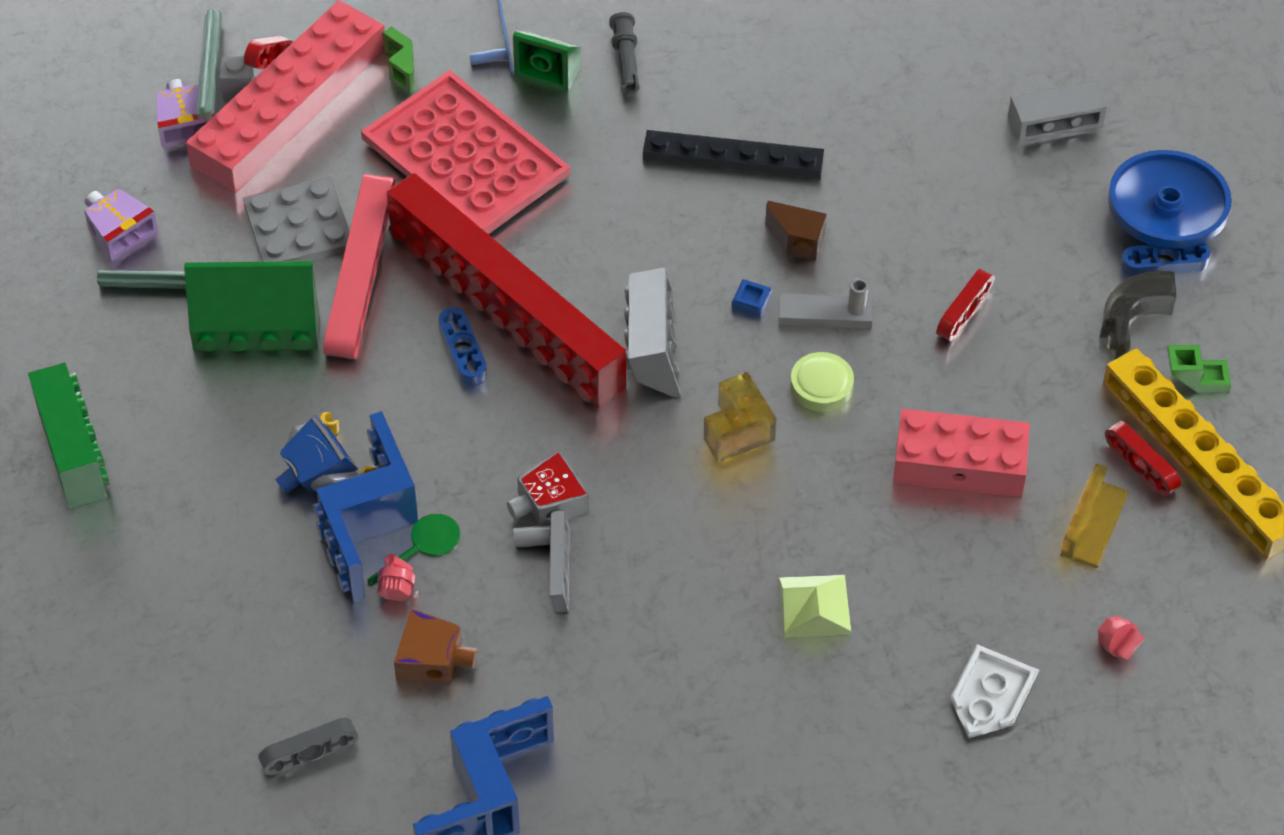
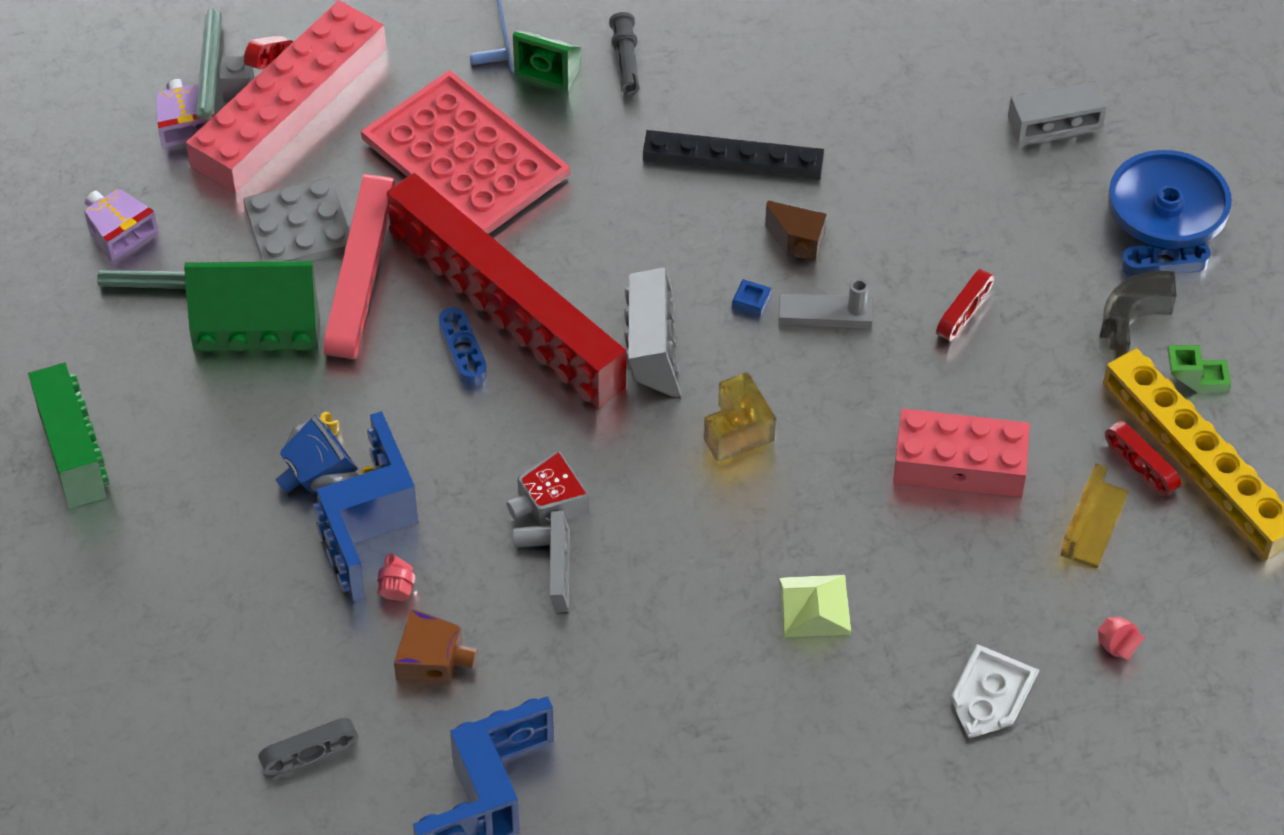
(402, 59): bright green slope -> none
(431, 536): green piece -> none
(822, 381): yellowish green piece -> none

